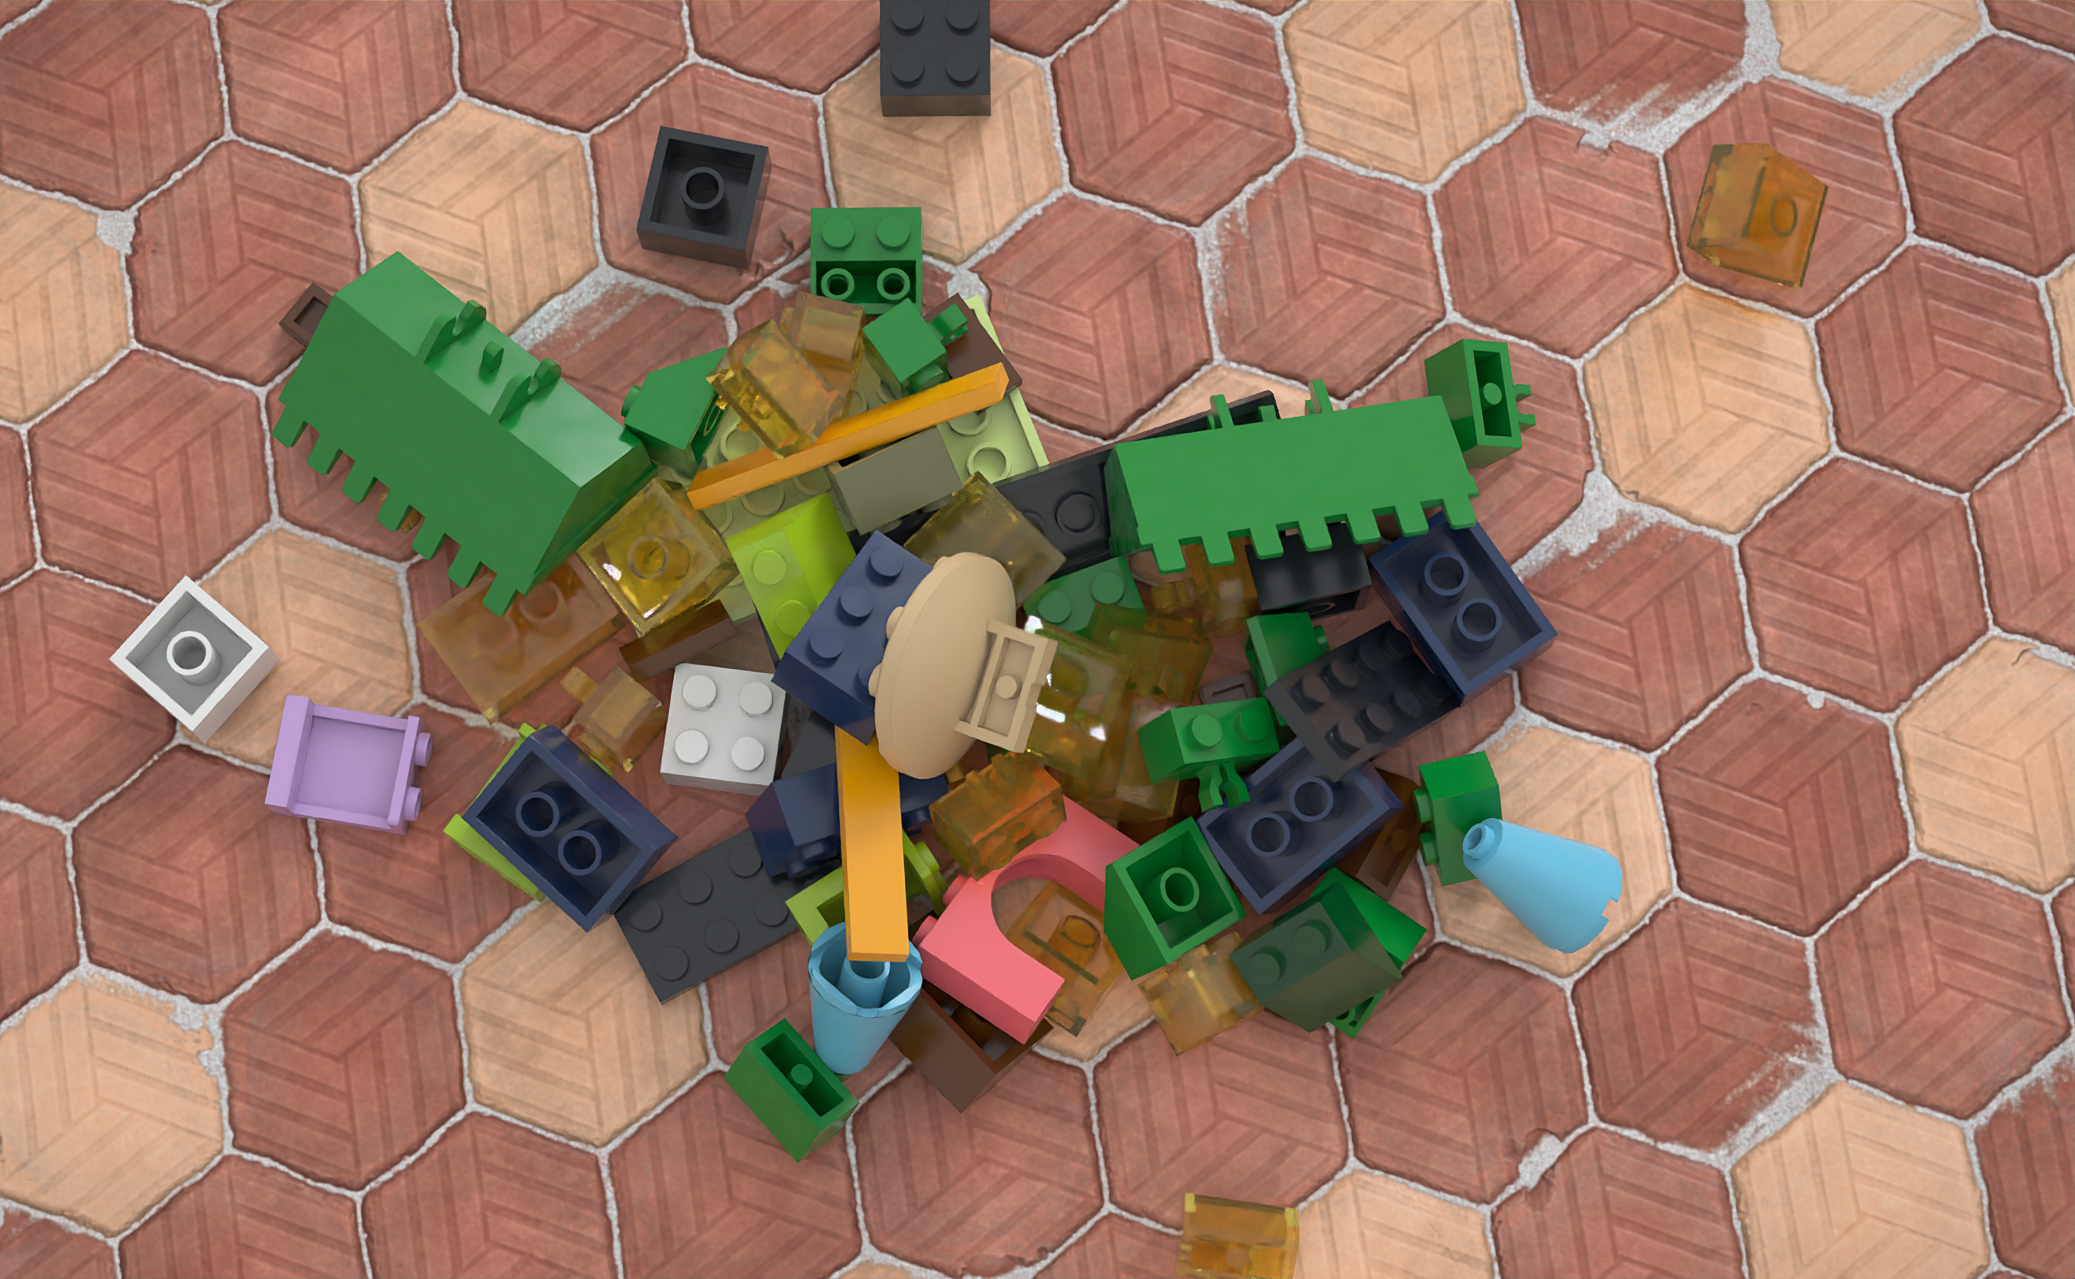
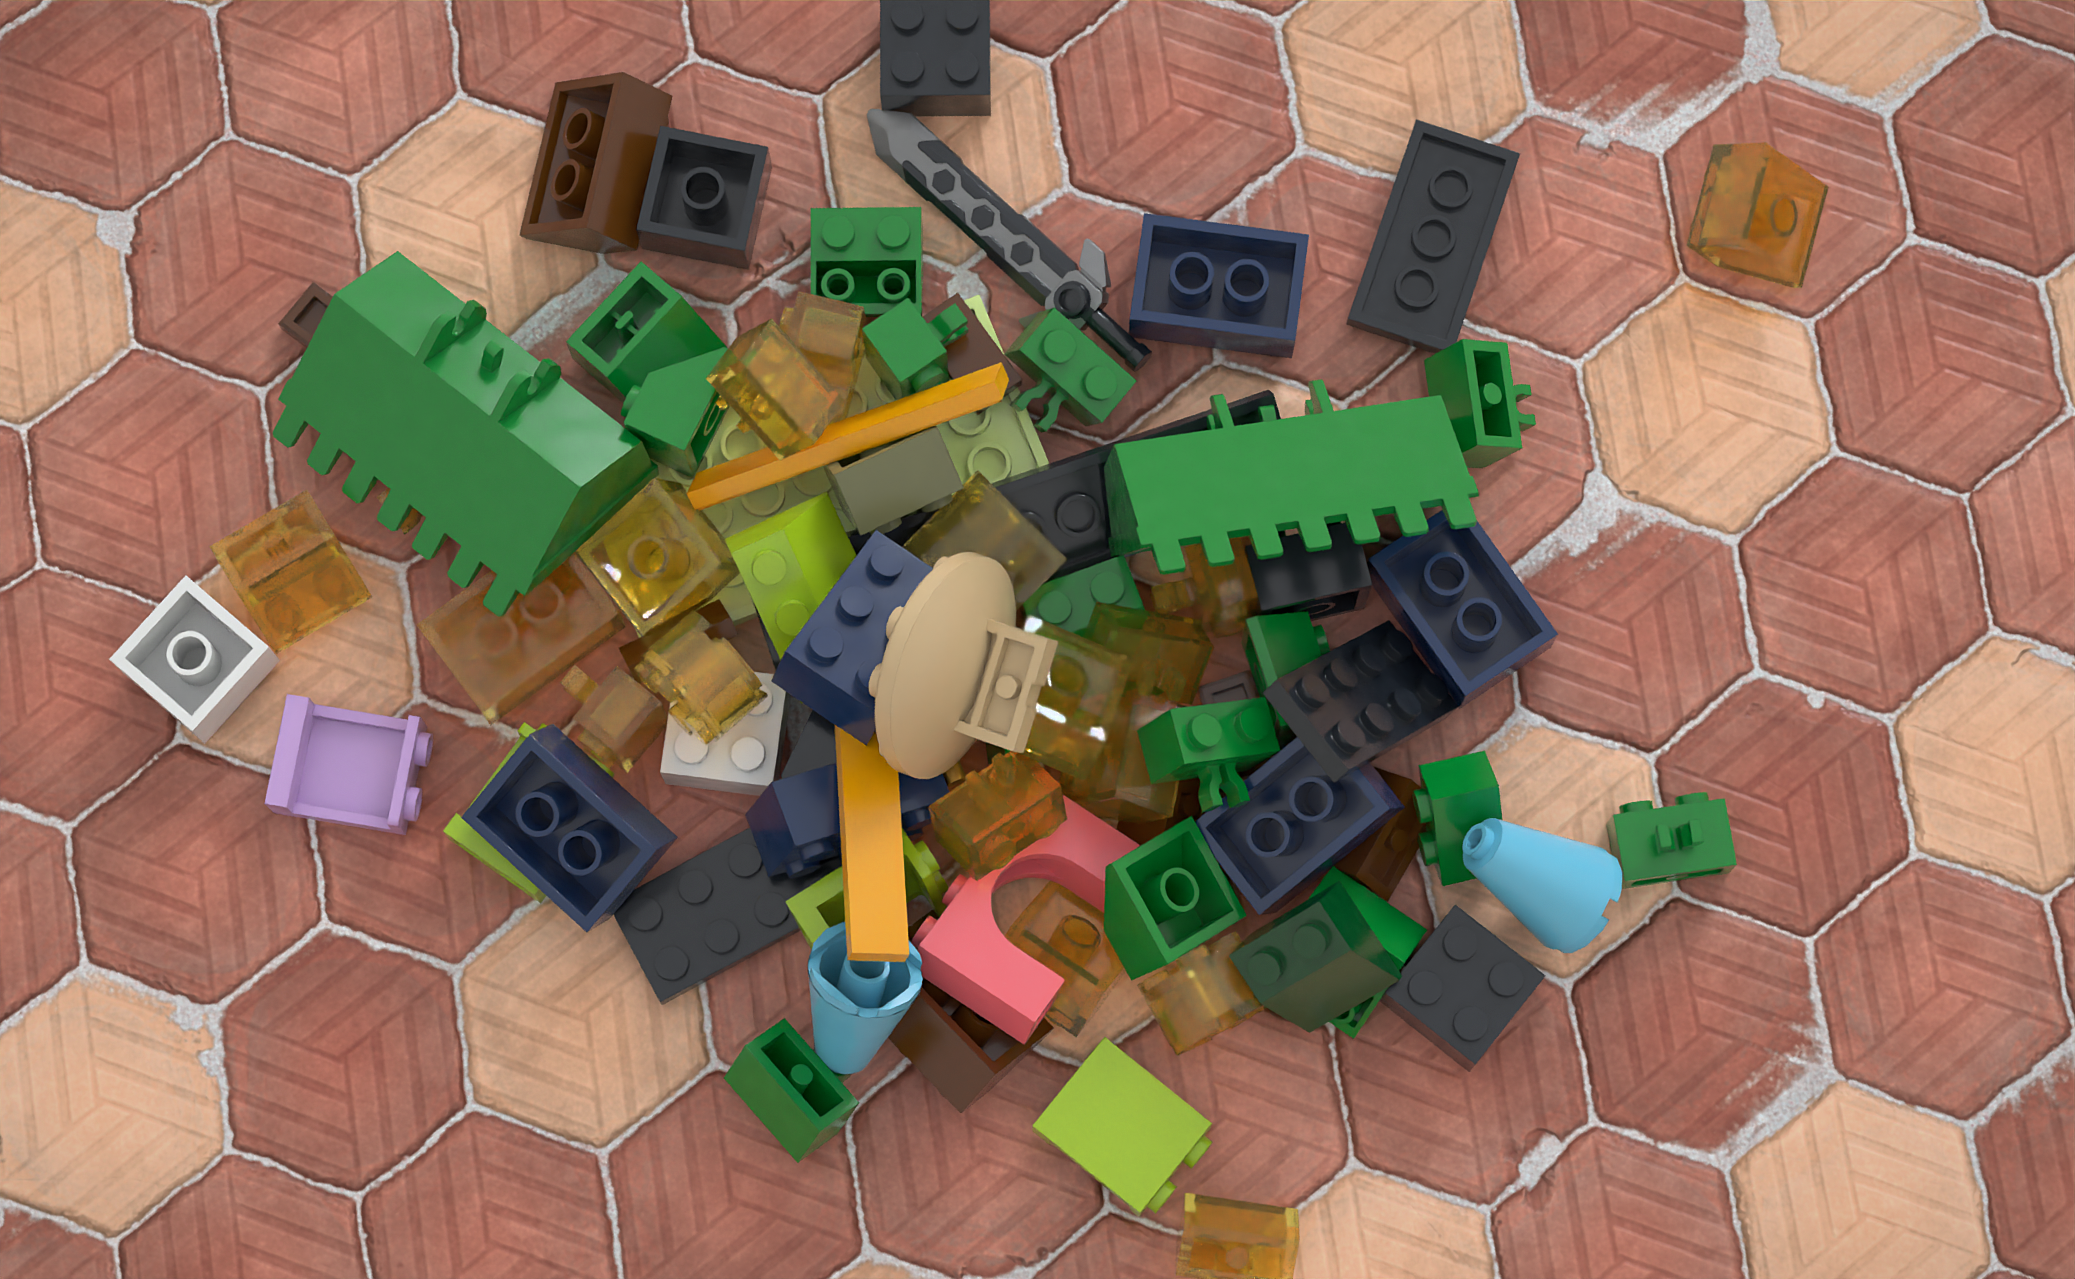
(291, 571): none -> clear yellow slope
(595, 163): none -> reddish brown slope
(638, 332): none -> green slope
(702, 677): none -> clear yellow brick
(1002, 232): none -> sword
(1068, 369): none -> green brick
(1124, 1128): none -> lime panel
(1218, 285): none -> dark blue brick
(1433, 238): none -> black plate
(1462, 988): none -> black brick
(1672, 840): none -> green brick

